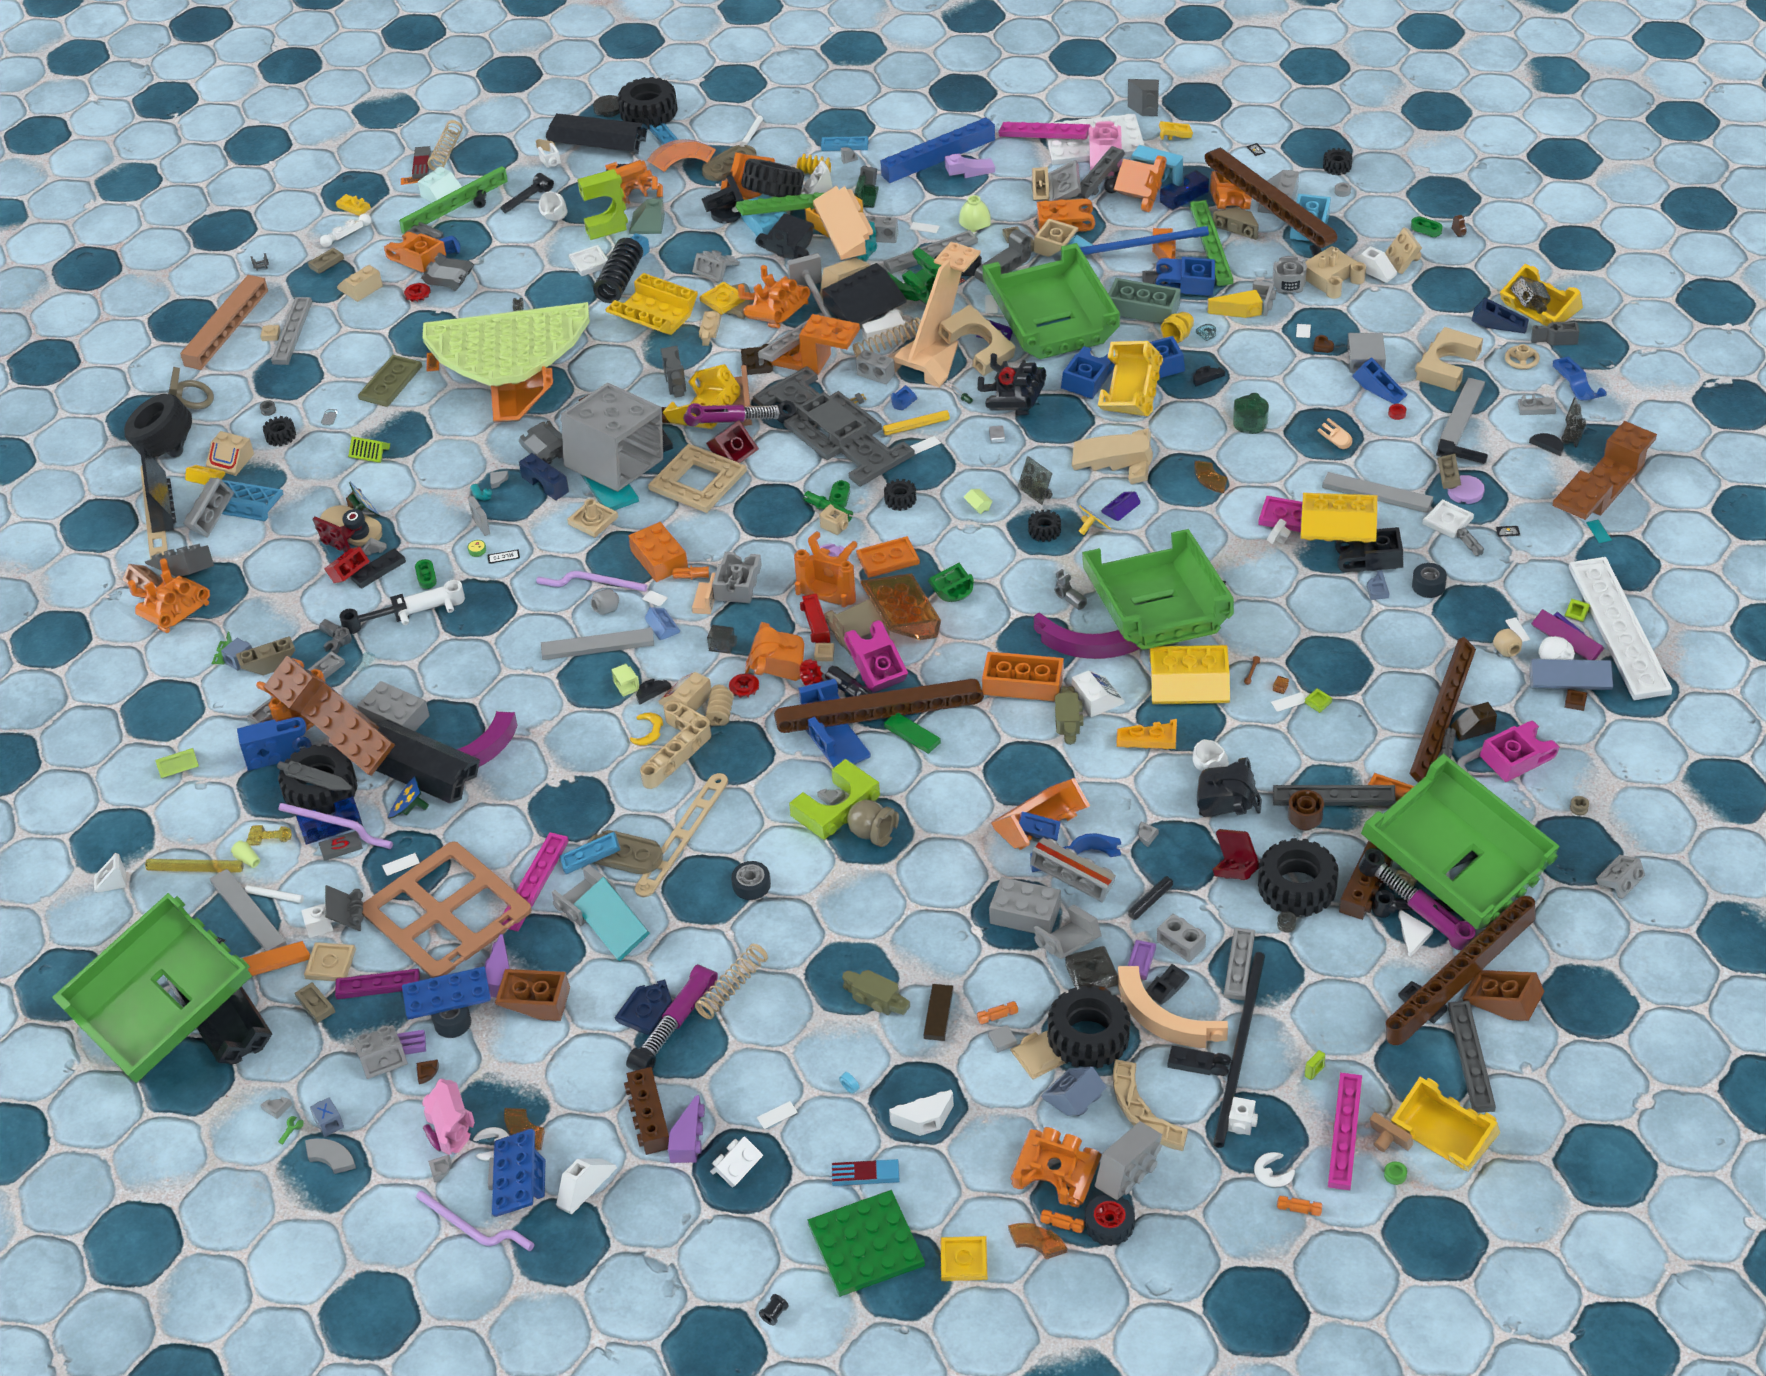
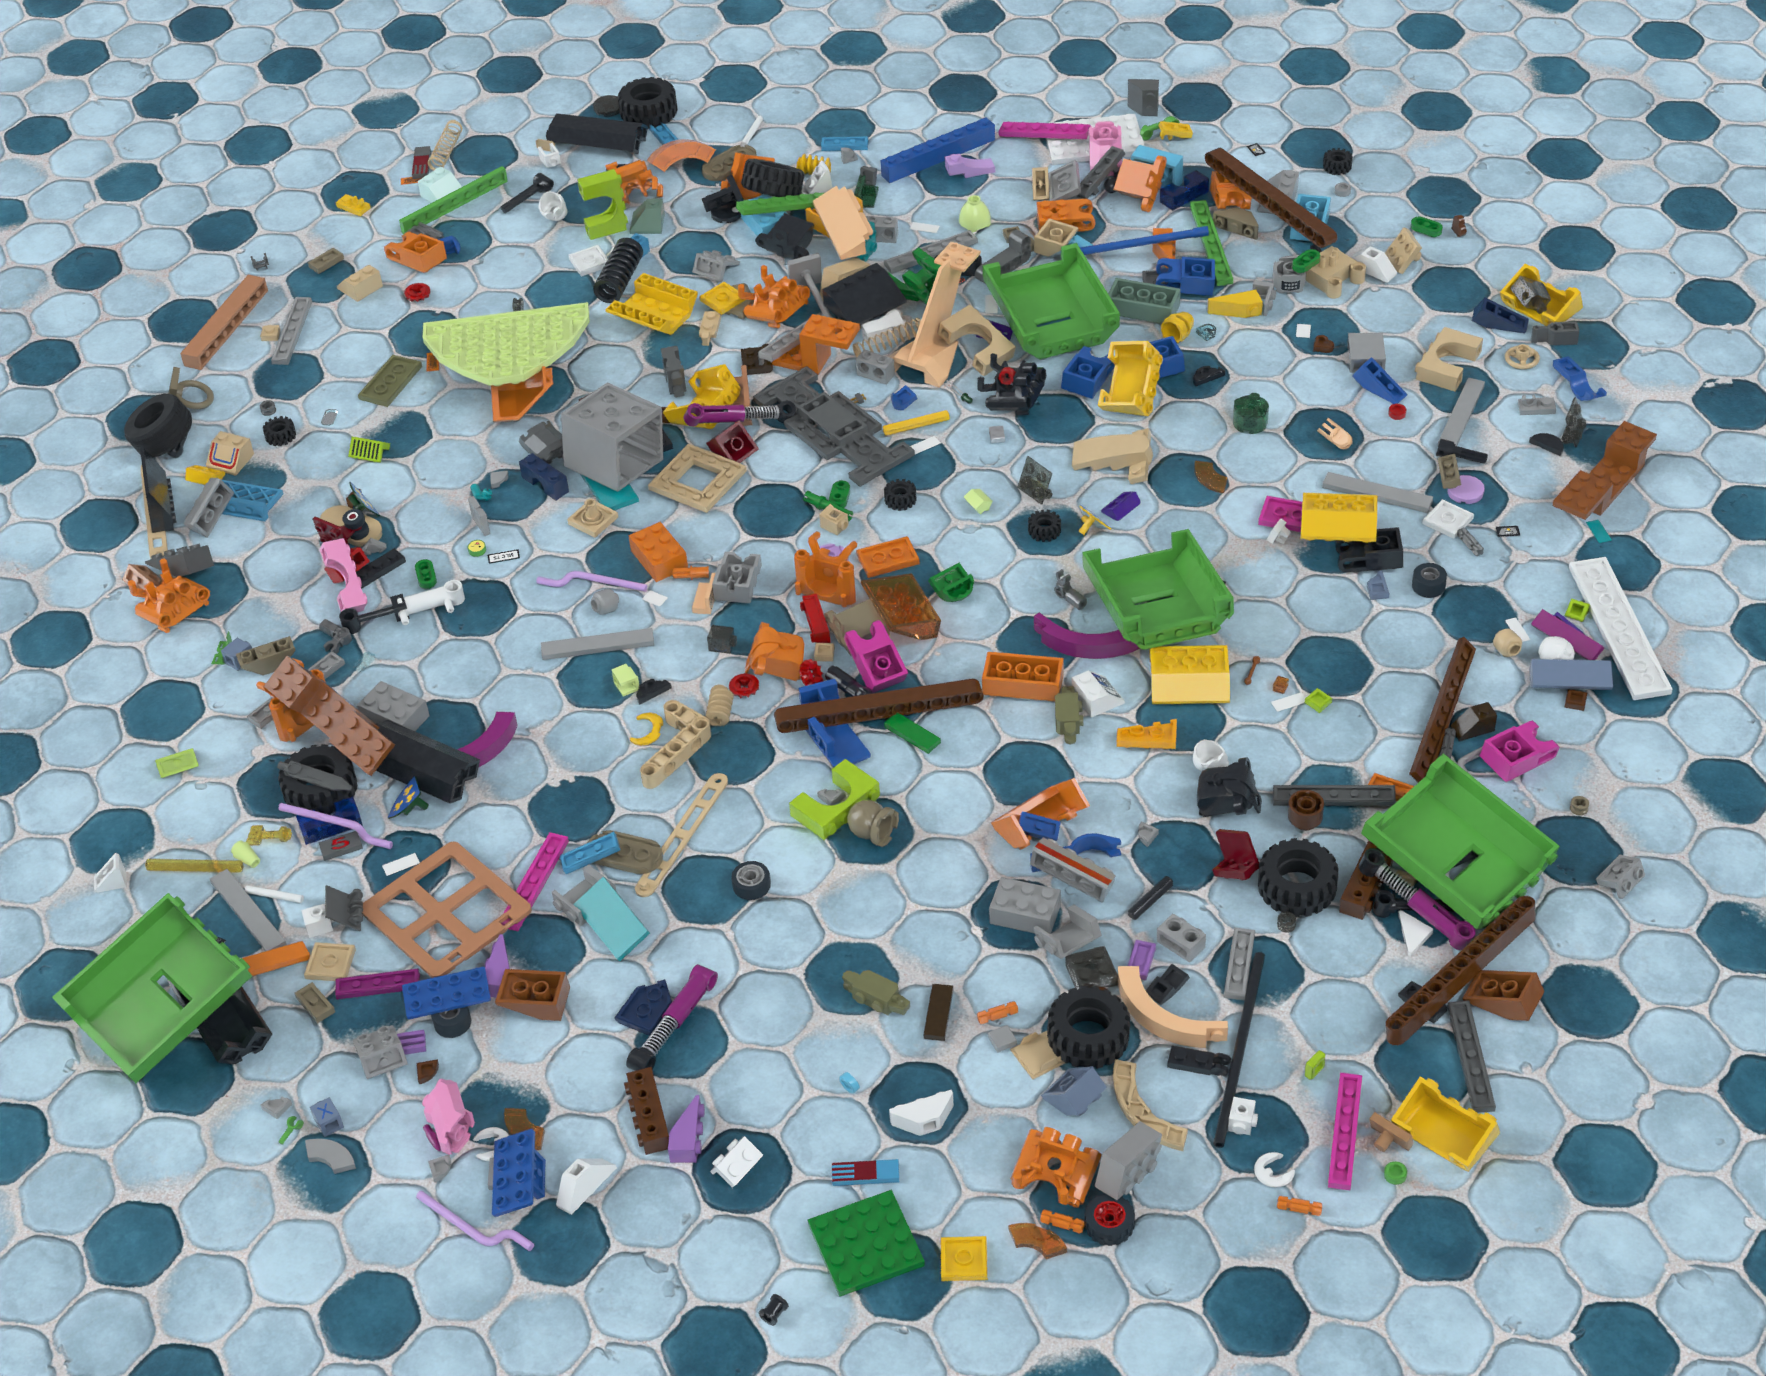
(272, 741): blue brick -> none
(337, 556): none -> bright pink arch
(340, 232): white plate -> none
(447, 272): dark grey brick -> none
(479, 200): black pin -> none
(661, 623): medium blue slope -> none
(689, 690): tan slope -> none
(701, 1011): tan piece -> none
(777, 1115): white sticker -> none
(1147, 131): none -> bright green bar
(1306, 261): none -> green plate

